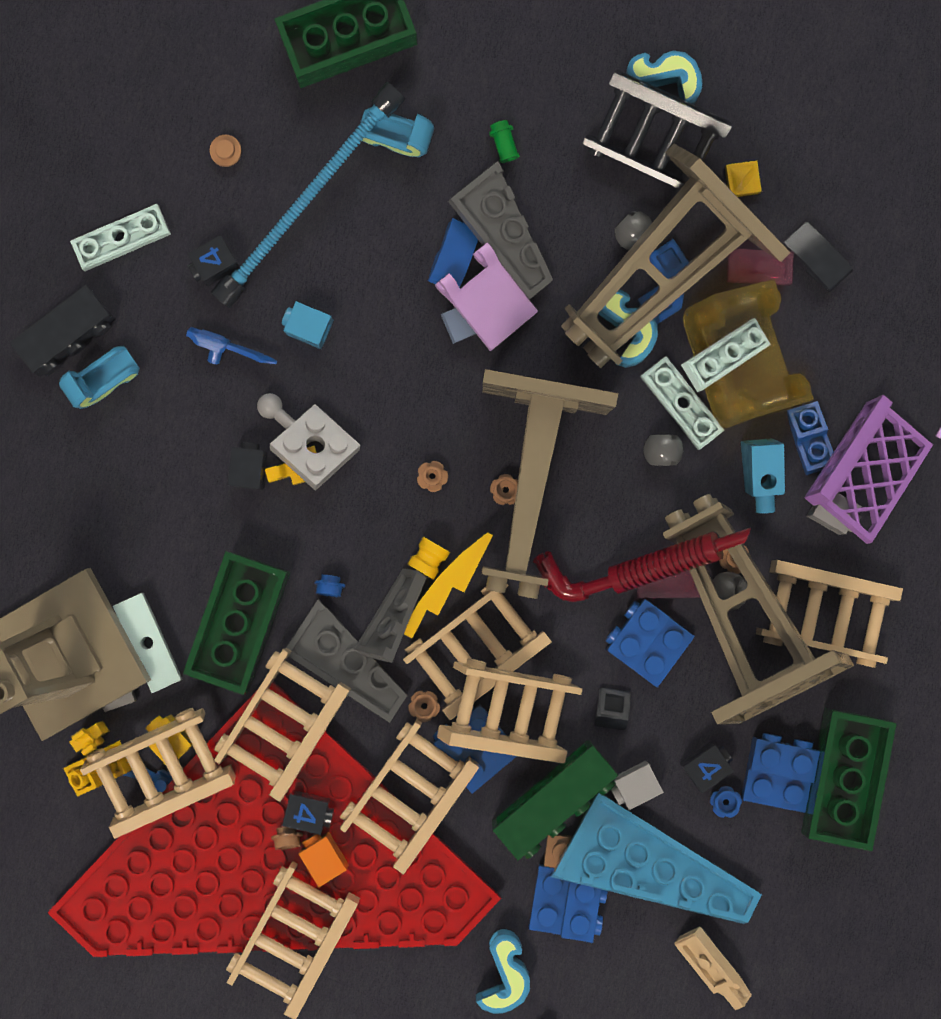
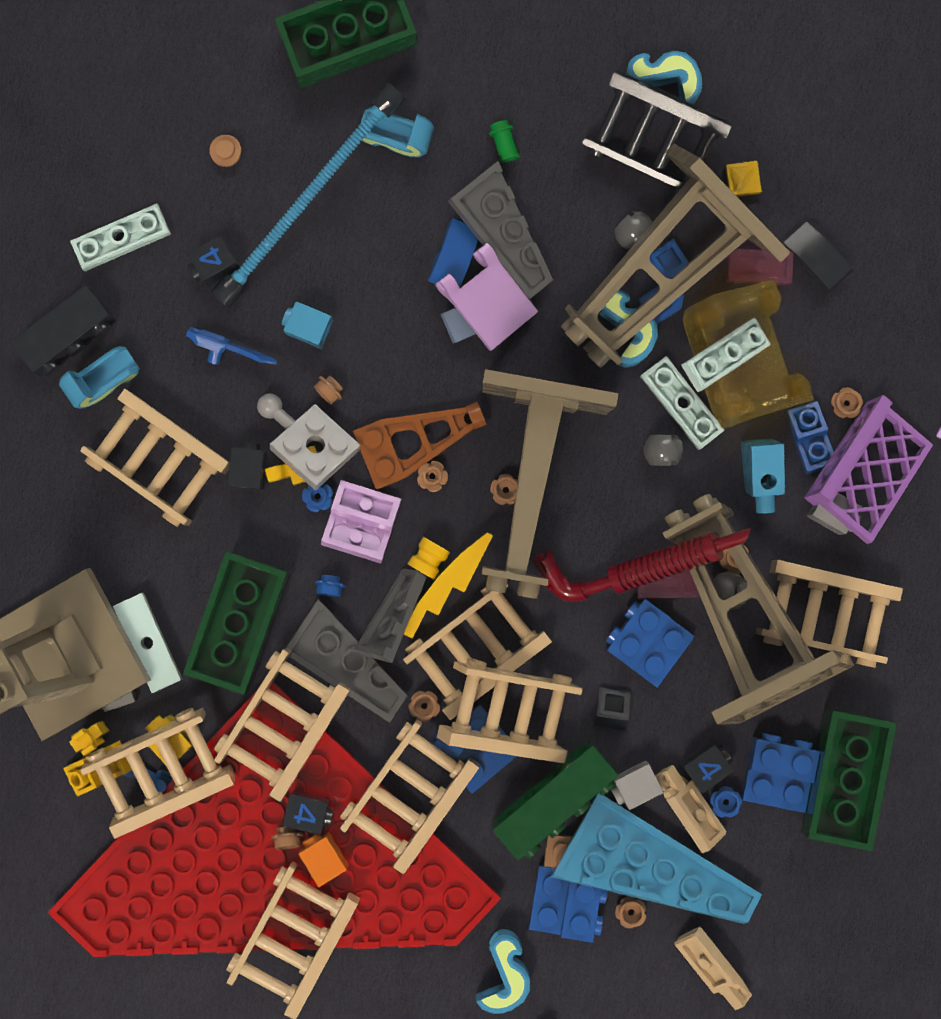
(184, 446): none -> tan fence
(316, 505): none -> blue plate
(329, 389): none -> medium nougat plate
(360, 521): none -> lavender slope
(380, 453): none -> dark orange plate
(634, 920): none -> medium nougat plate
(691, 809): none -> tan hinge
(847, 411): none -> medium nougat plate

